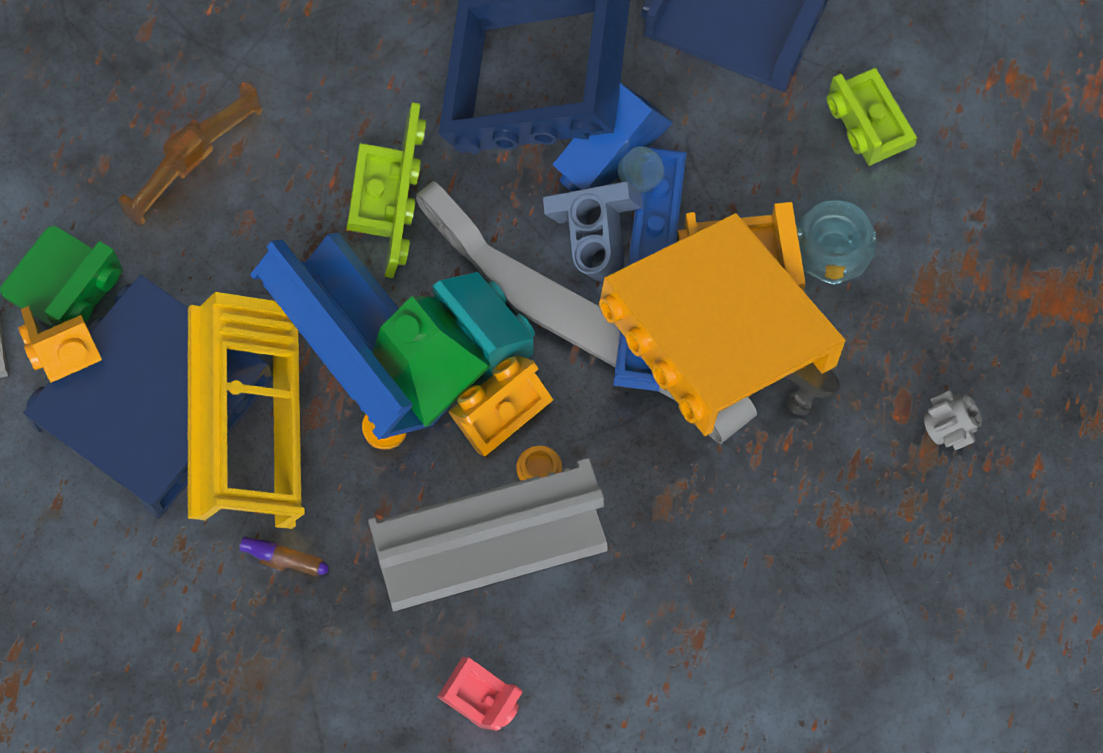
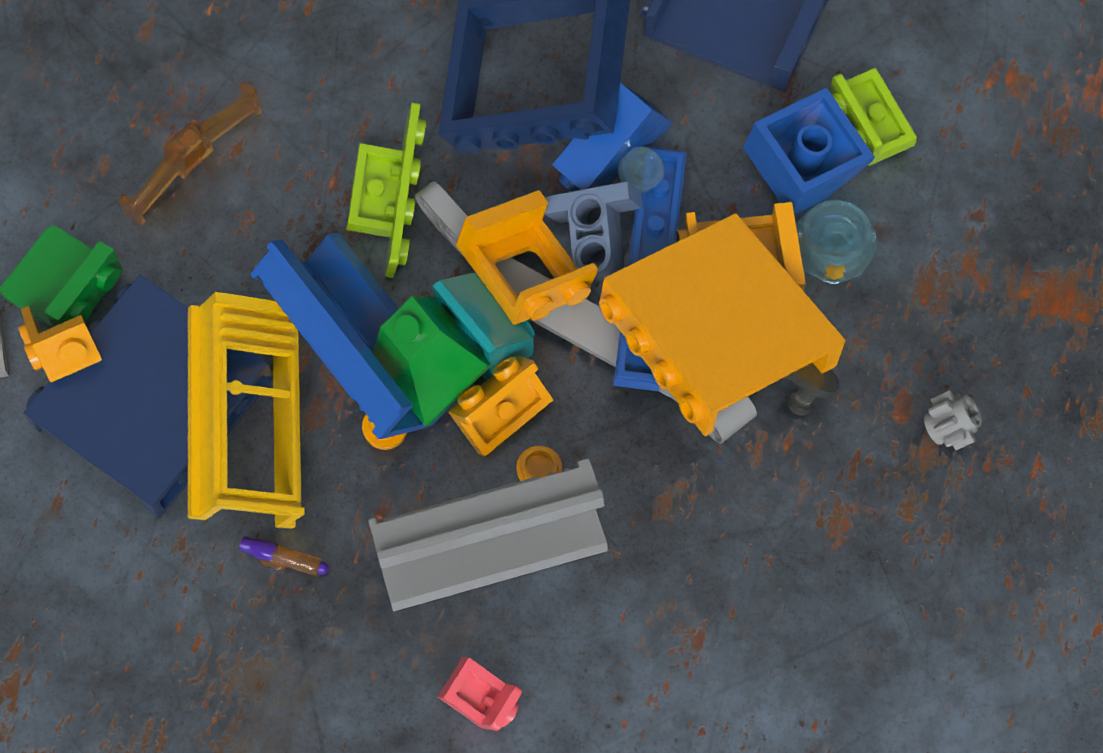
(512, 230): none -> light orange window
(807, 150): none -> blue slope

